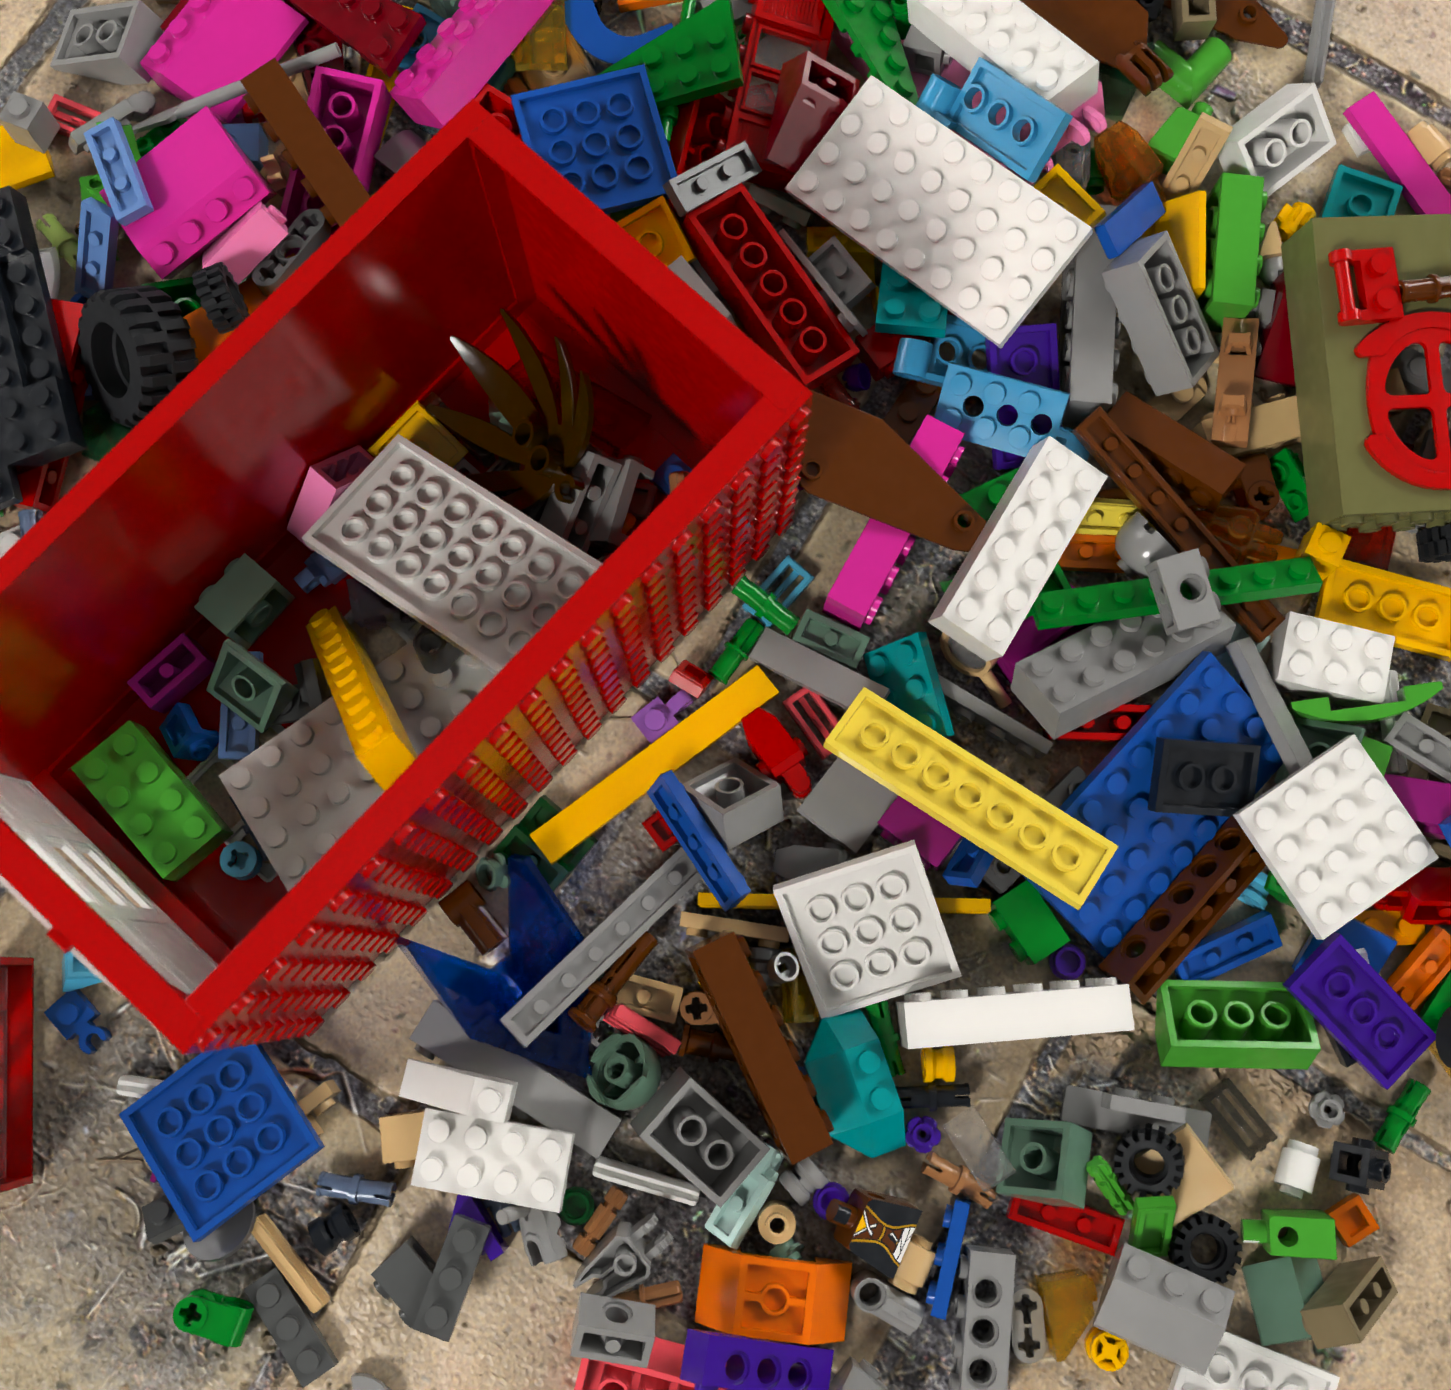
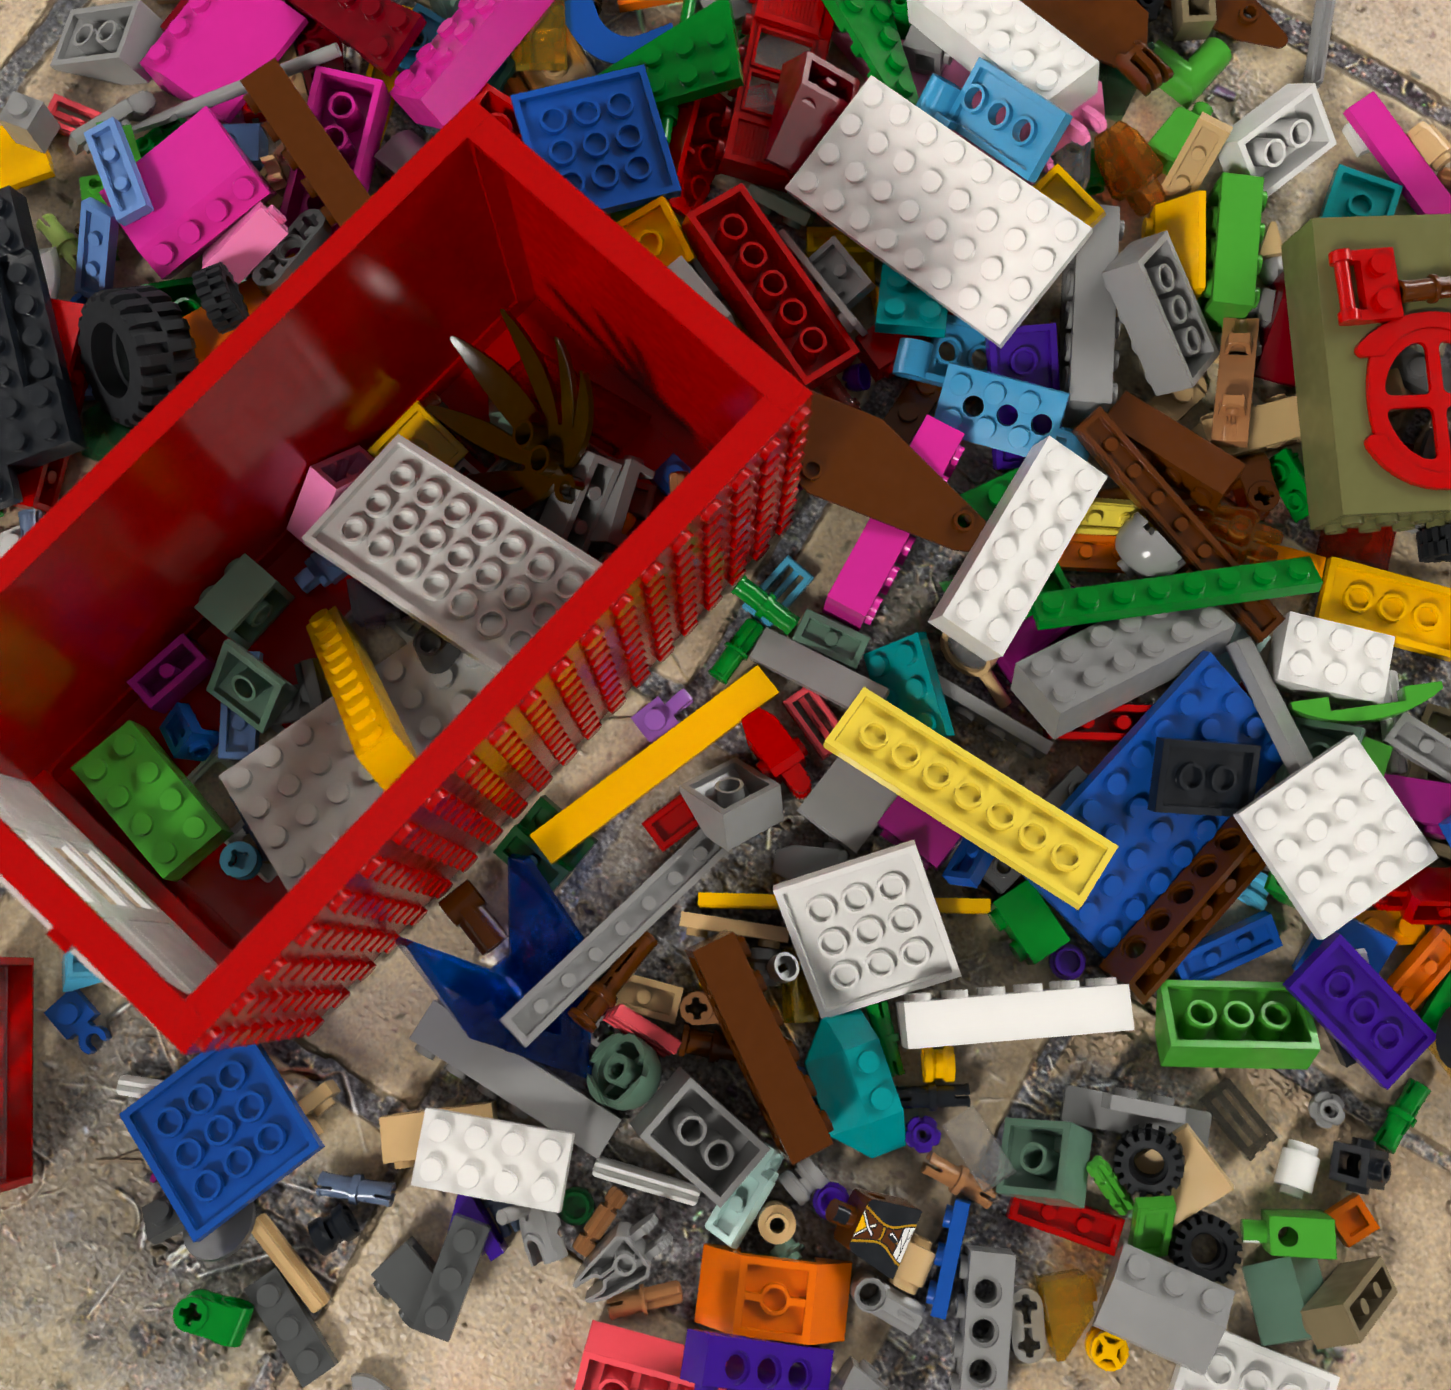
(459, 1090): white slope -> none
(493, 872): sand green plate -> none
(613, 1330): light grey brick -> none
(691, 678): red tile -> none
(698, 841): blue plate -> none
(712, 178): plate -> none
(1130, 220): blue tile -> none
(1176, 611): light grey brick -> none
(1293, 218): yellow gear -> none
(1324, 547): yellow brick -> none

